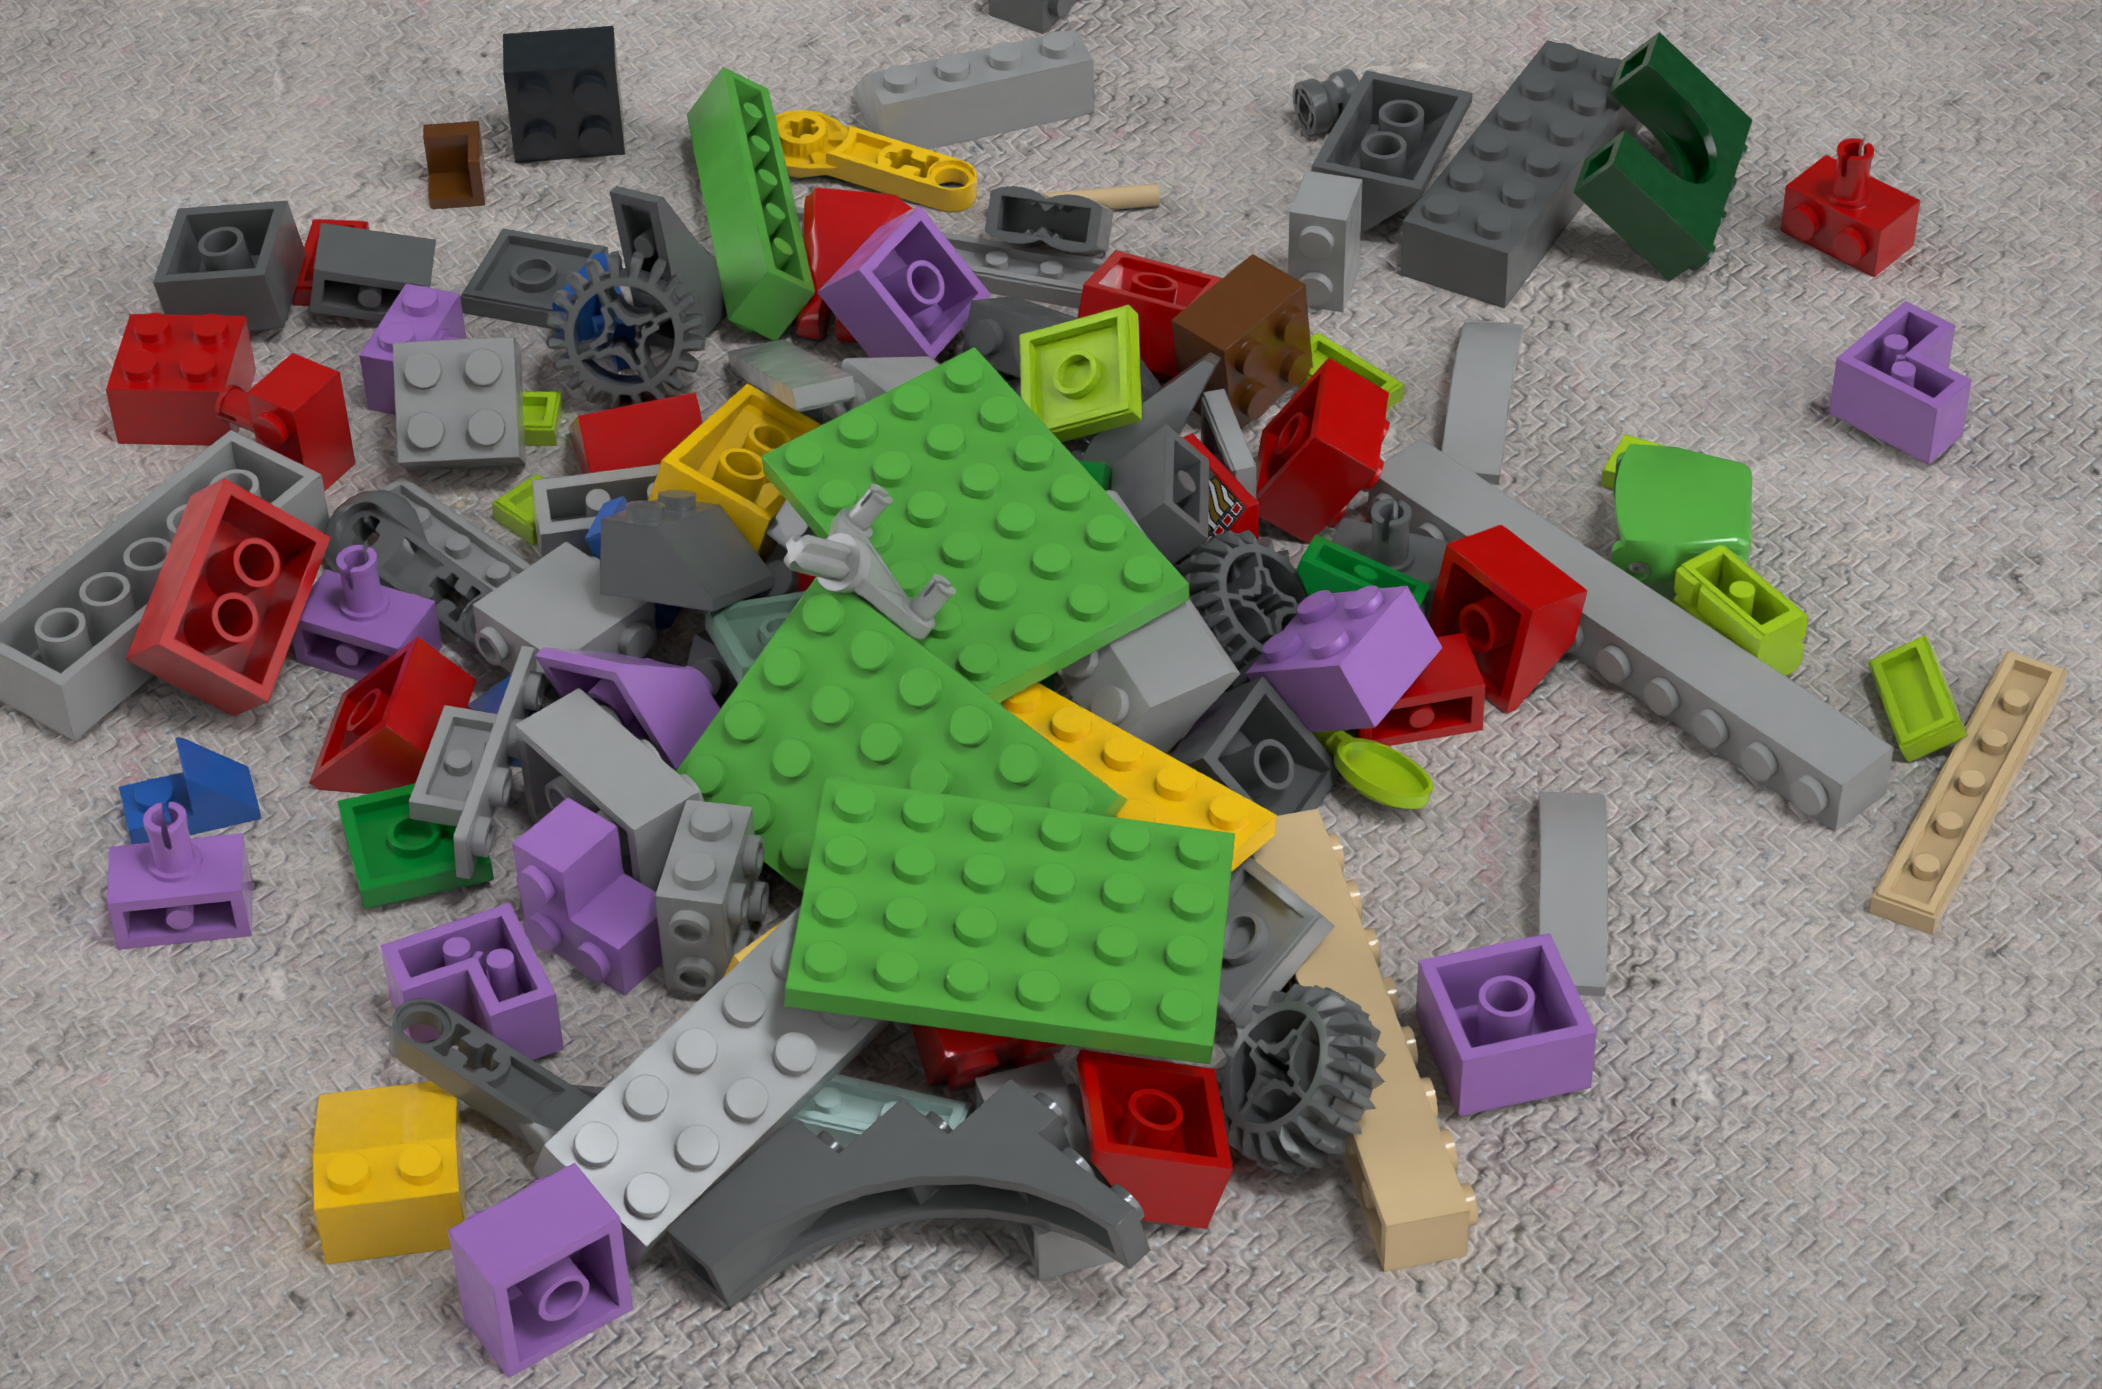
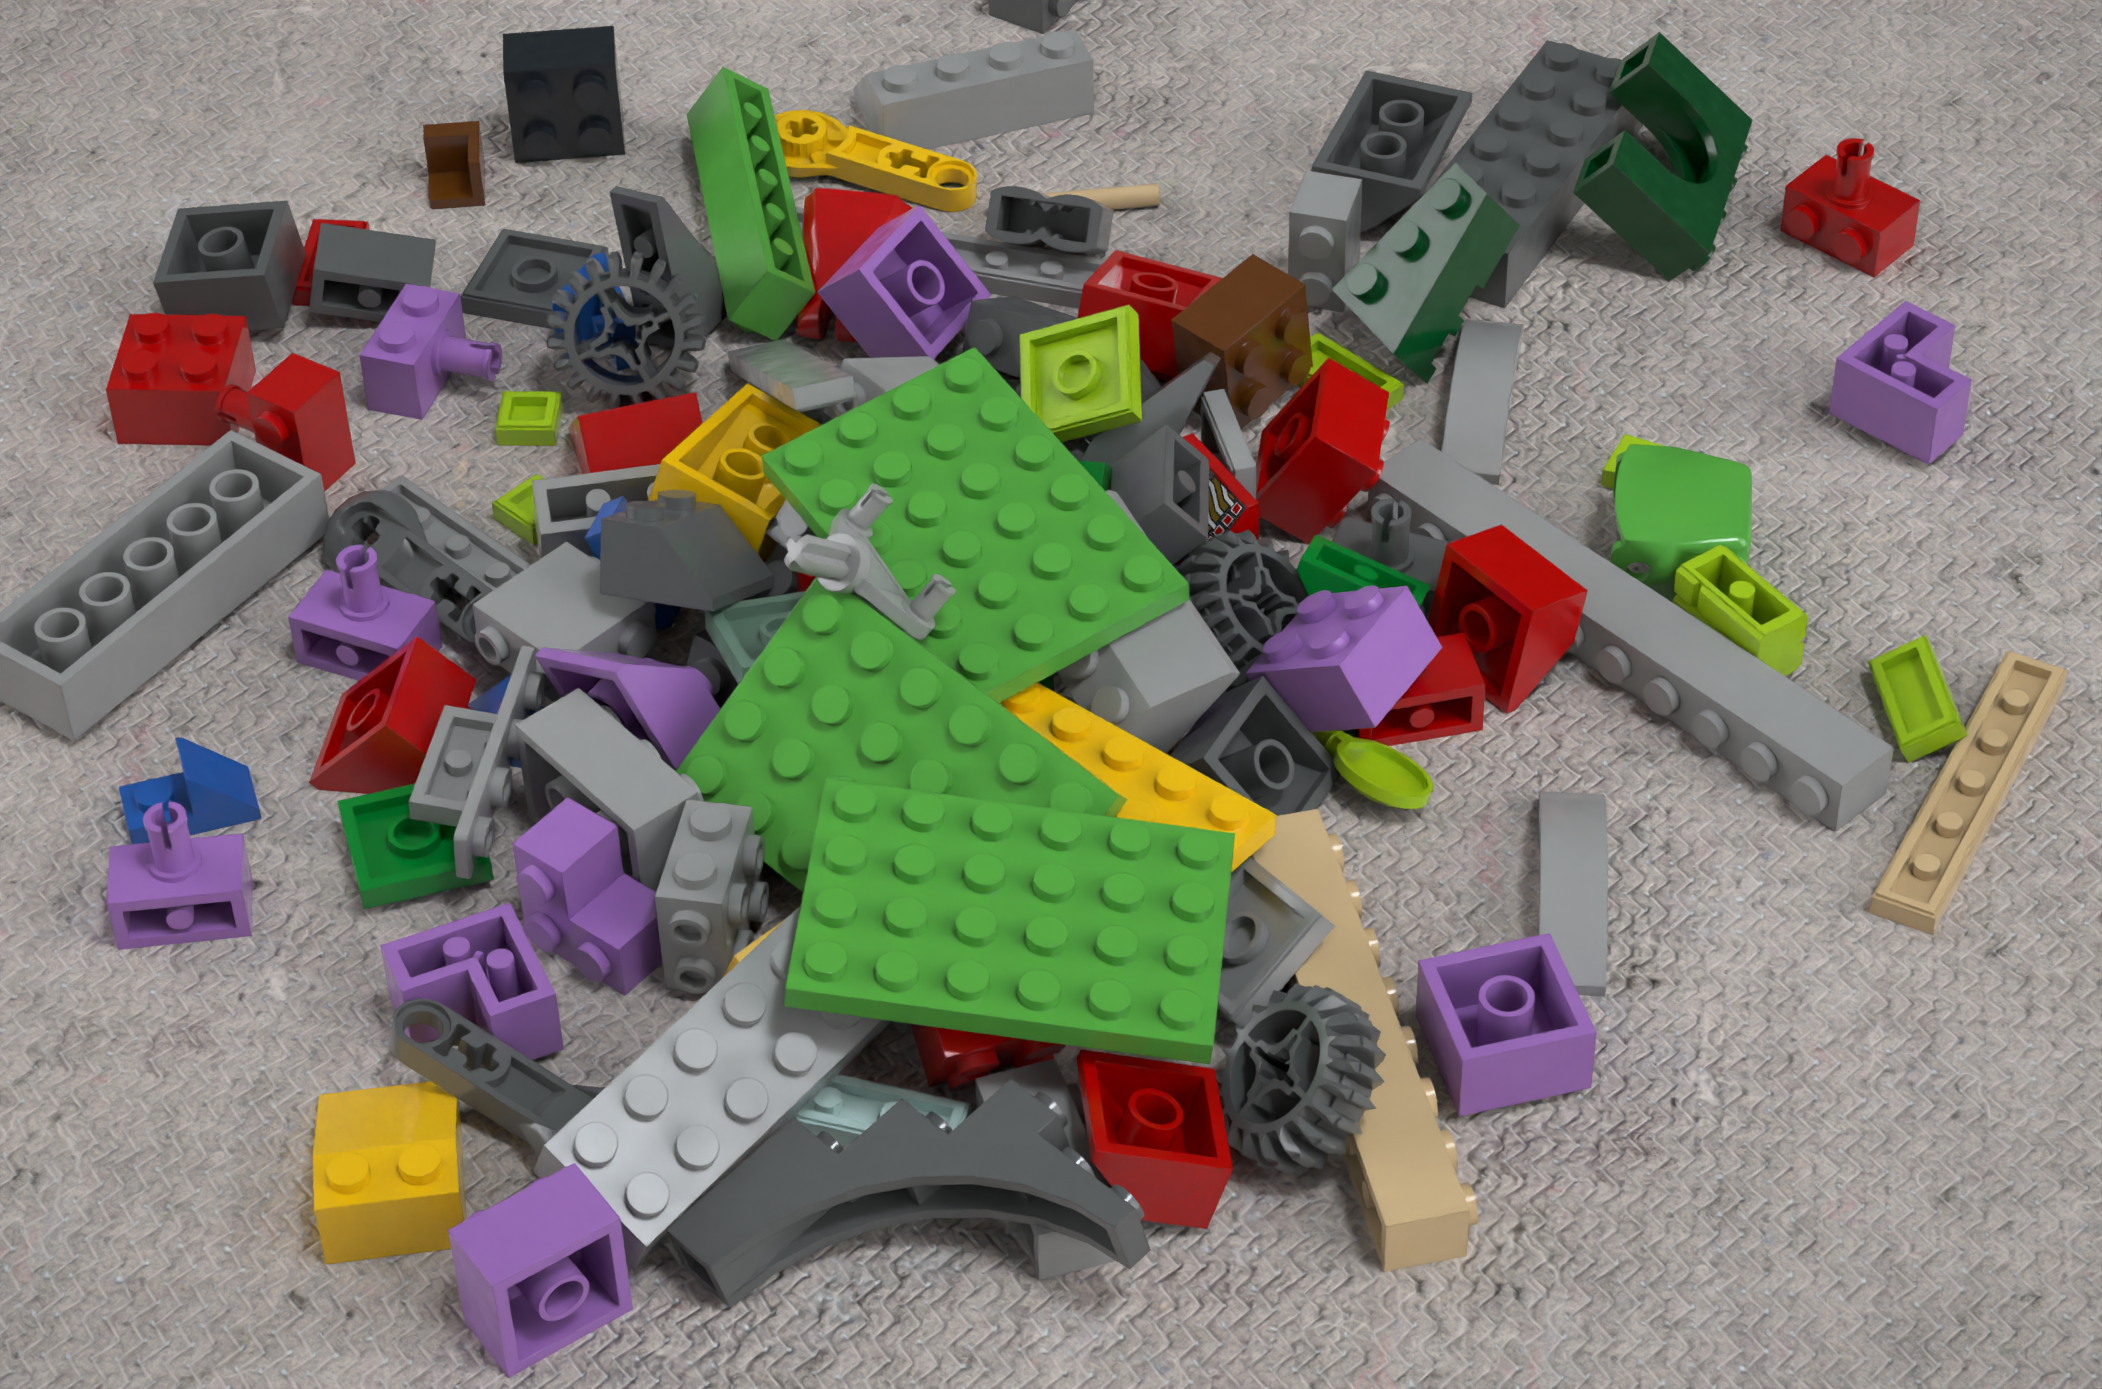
(228, 598): red brick -> none
(459, 404): light grey brick -> none
(1322, 102): dark grey wheel -> none
(1427, 268): none -> wedge

